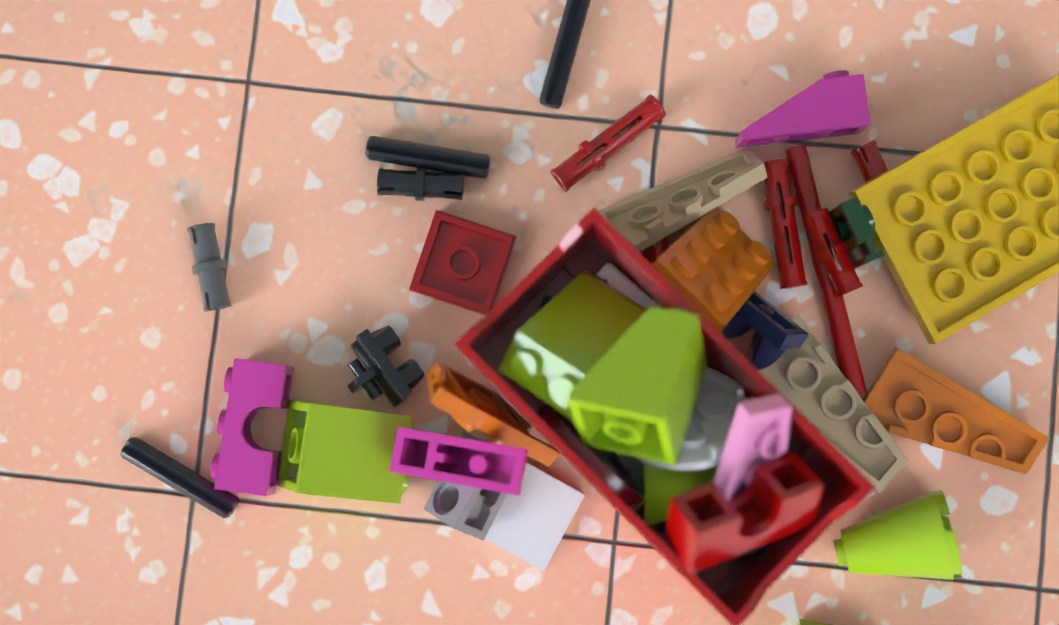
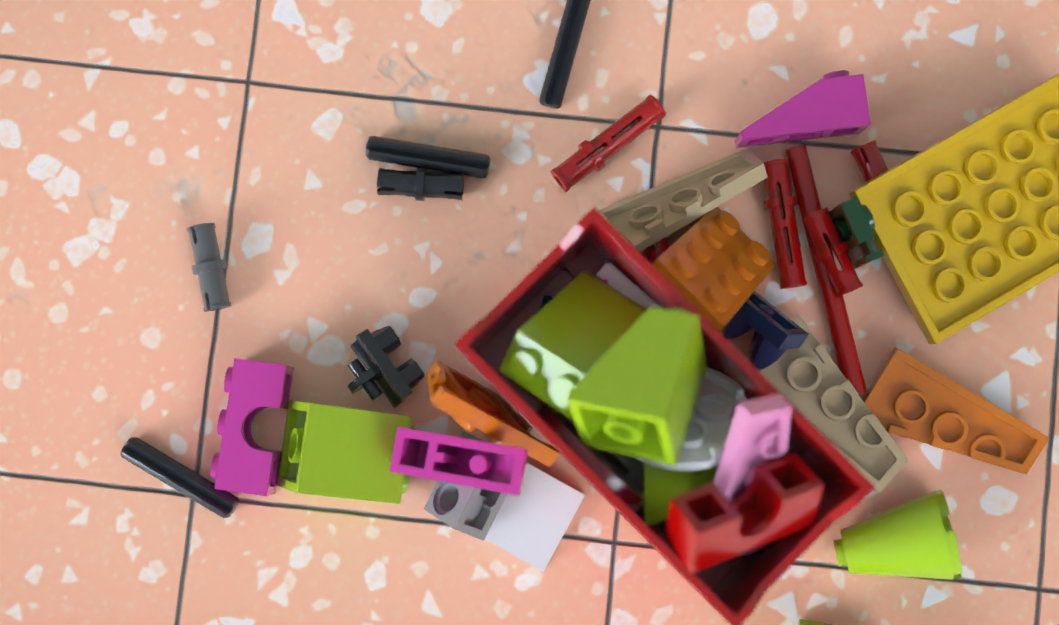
(462, 263): red tile -> none

